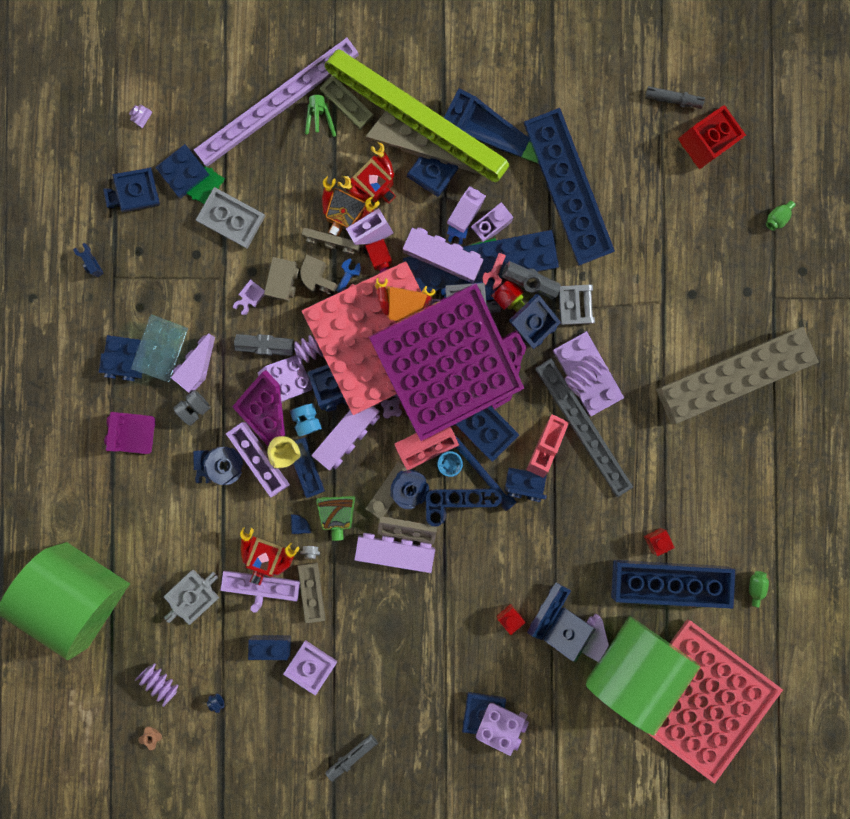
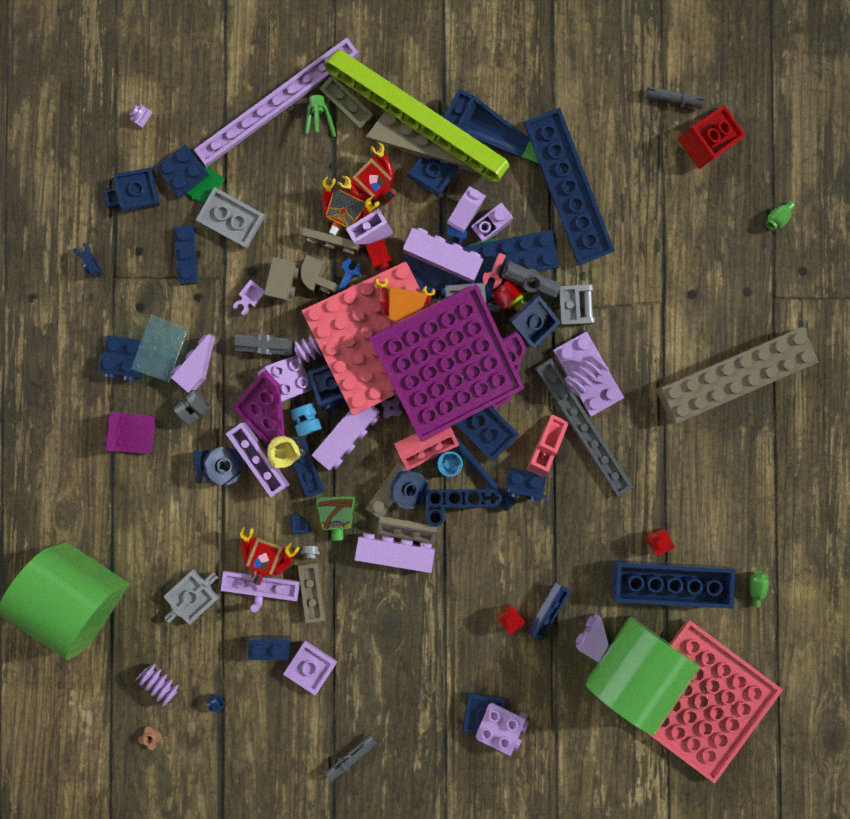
(186, 254): none -> dark blue plate
(569, 634): plate -> none

